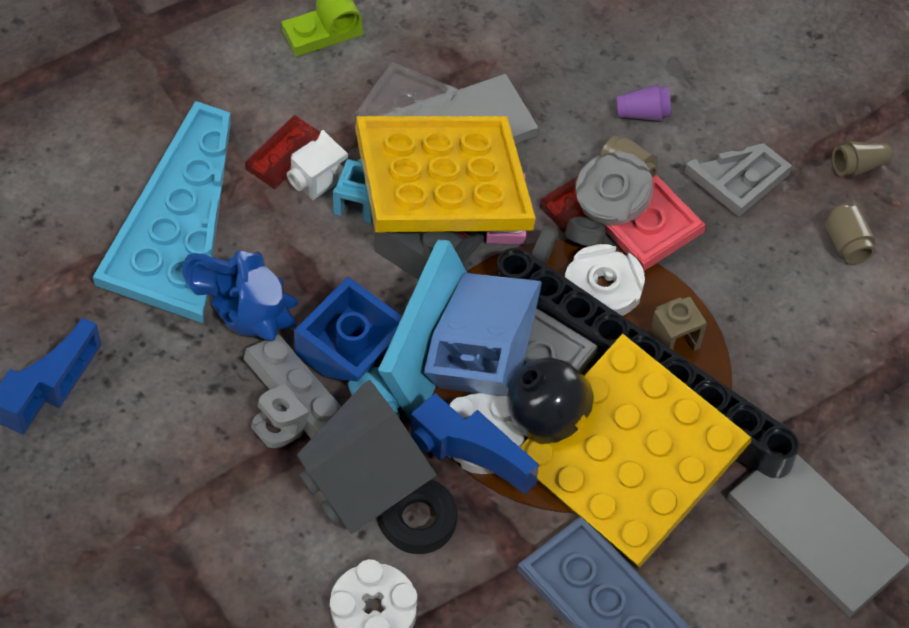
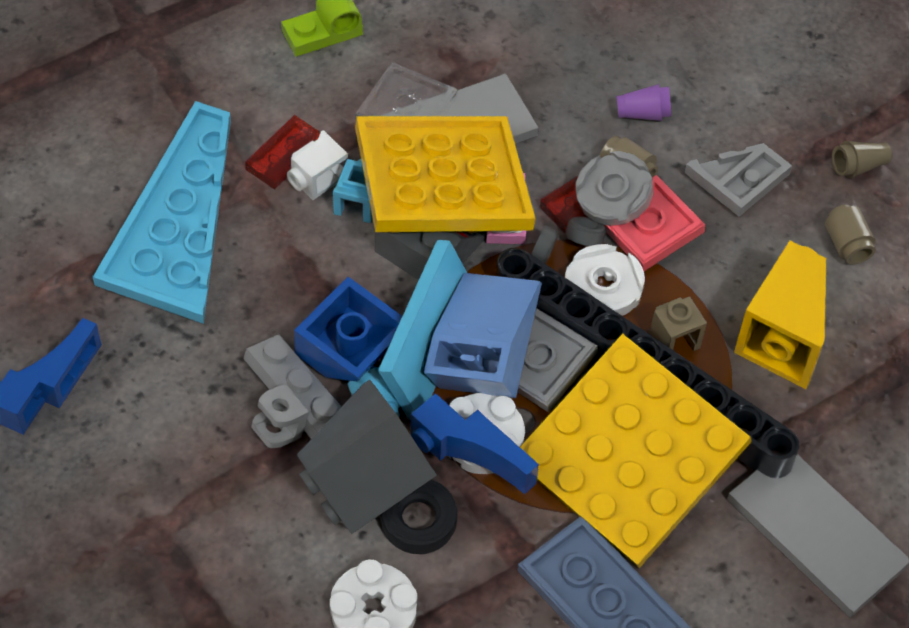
(243, 292): blue head -> none
(549, 399): black cylinder -> none
(787, 316): none -> yellow slope

